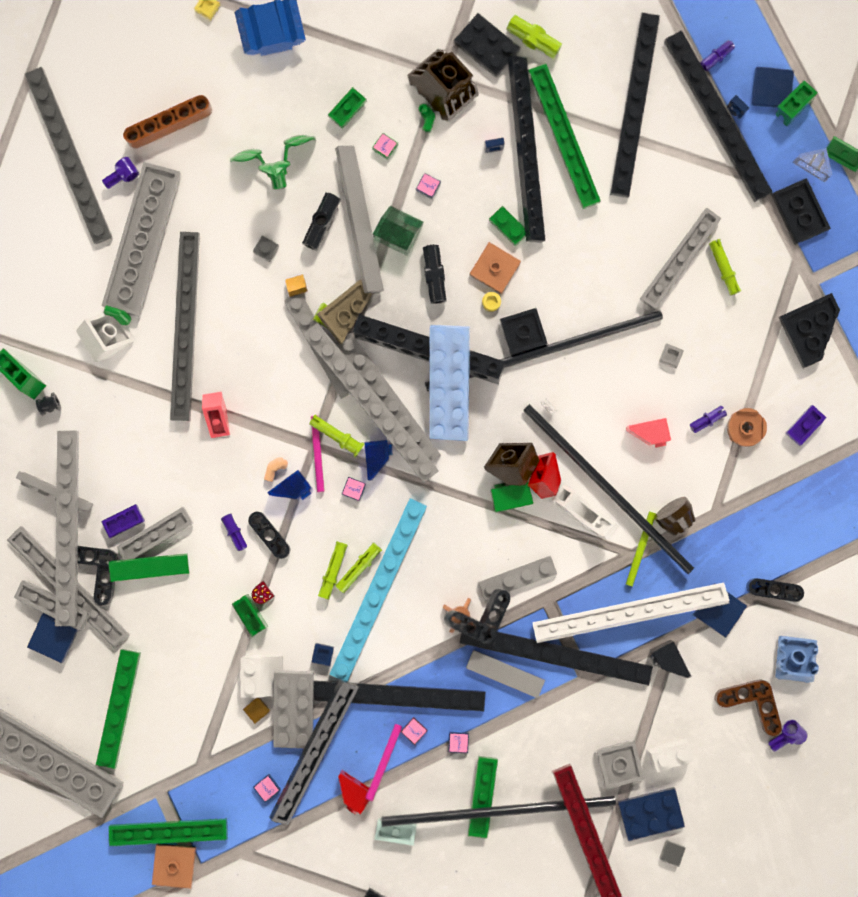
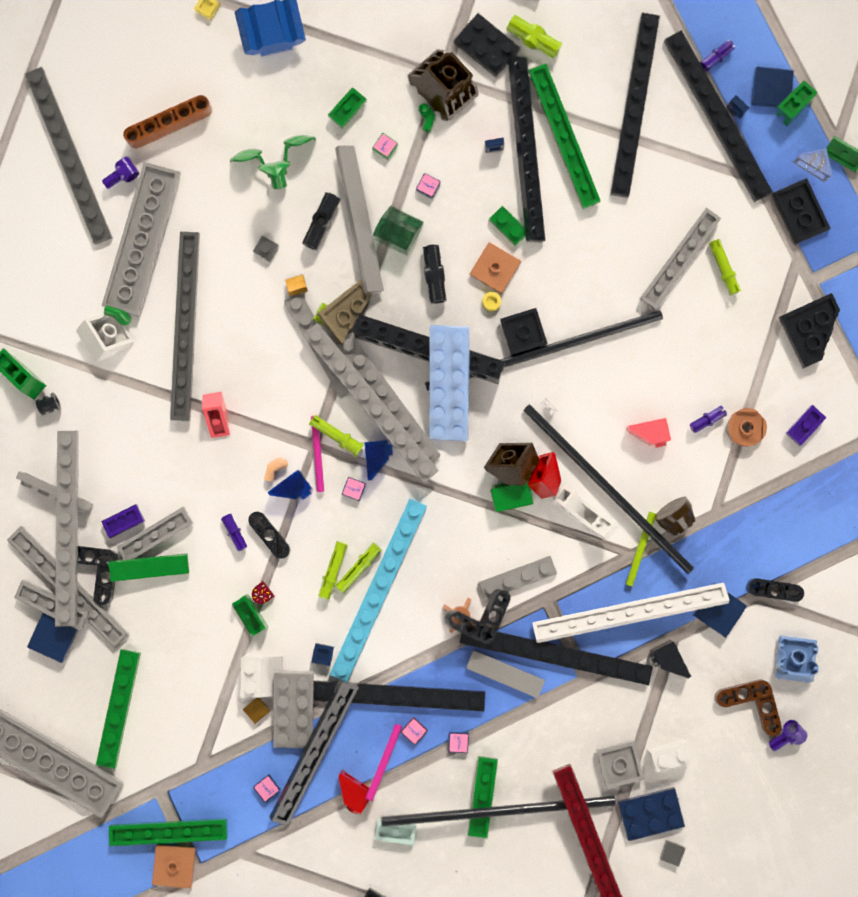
(671, 355): light grey tile -> none

